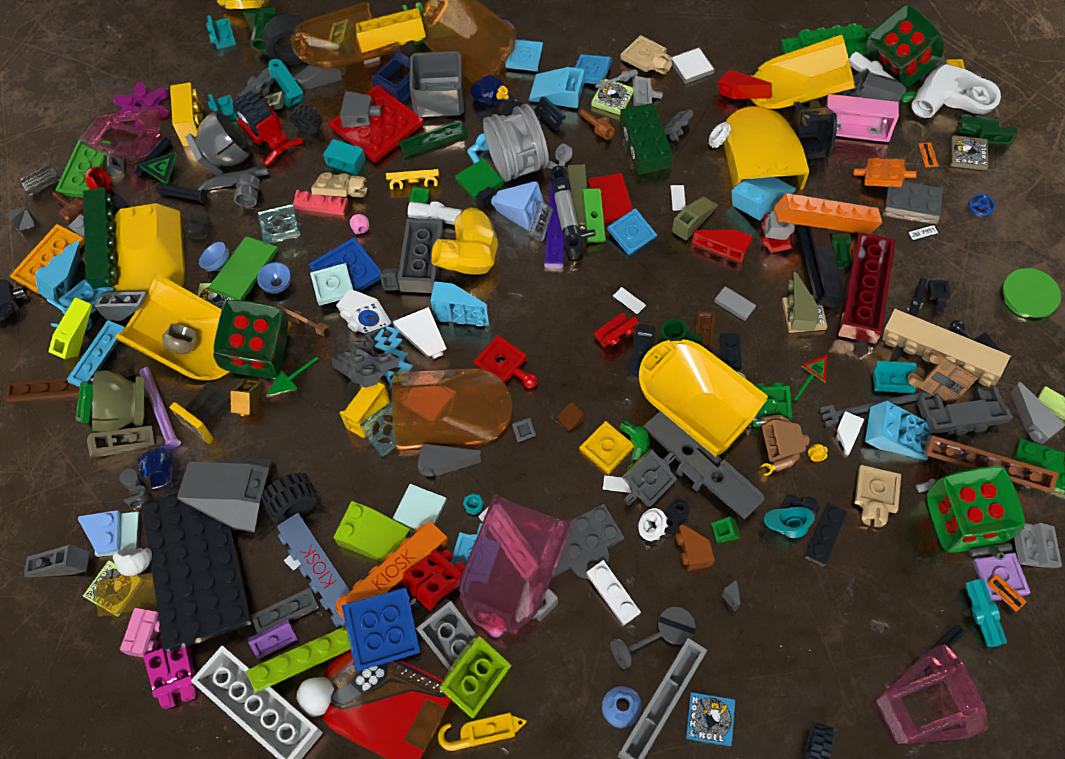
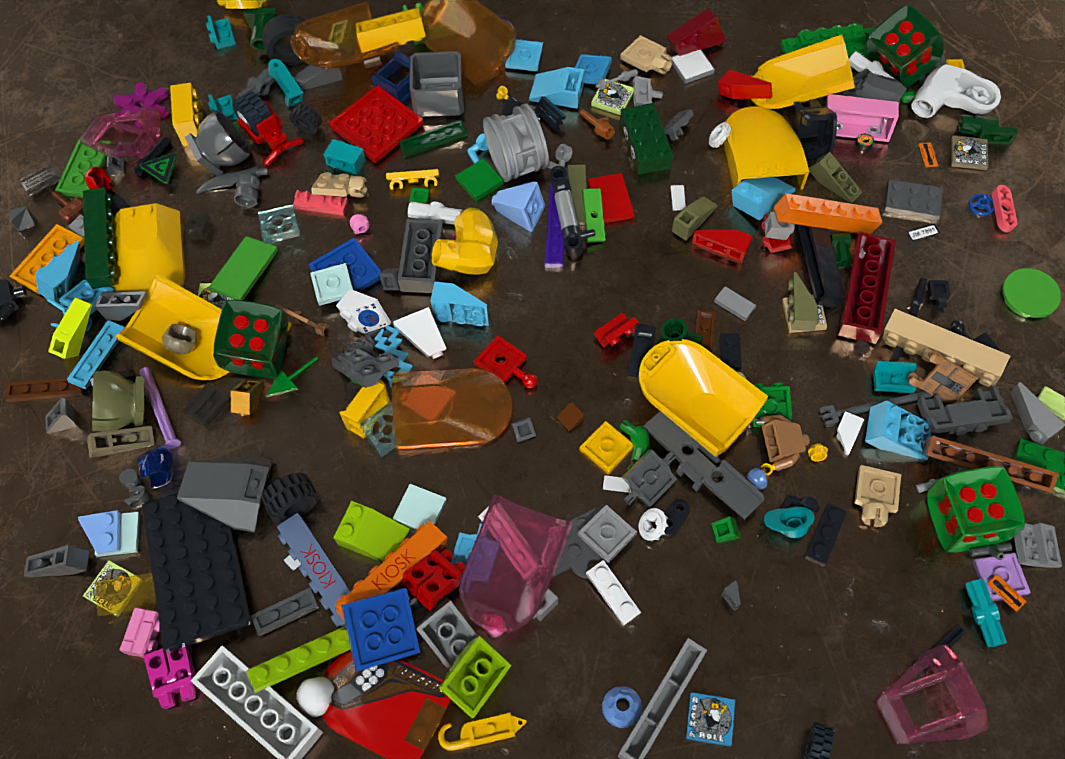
(61, 417): none -> dark grey slope
(84, 402): green tile -> none
(132, 561): white hair -> none
(182, 192): black axle -> none
(192, 422): yellow tile -> none
(214, 257): medium blue piece -> none
(272, 639): medium lavender plate -> none
(274, 272): medium blue piece -> none
(275, 100): olive plate -> none
(358, 110): dark grey torso -> none
(443, 459): dark grey slope -> none
(473, 504): teal tile -> none
(484, 198): black plate -> none
(486, 89): clear blue piece -> none
(539, 221): clear tile -> none
(607, 533): none -> light grey plate
(629, 300): white sticker -> none
(632, 232): dark azure tile -> none
(674, 626): dark grey piece -> none
(696, 549): dark orange slope -> none
(697, 34): none -> dark red wedge
(757, 478): none -> medium blue piece
(816, 368): piece -> none
(834, 177): none -> olive slope
(864, 141): none -> tile
(884, 172): orange plate -> none
(1005, 219): none -> coral beam

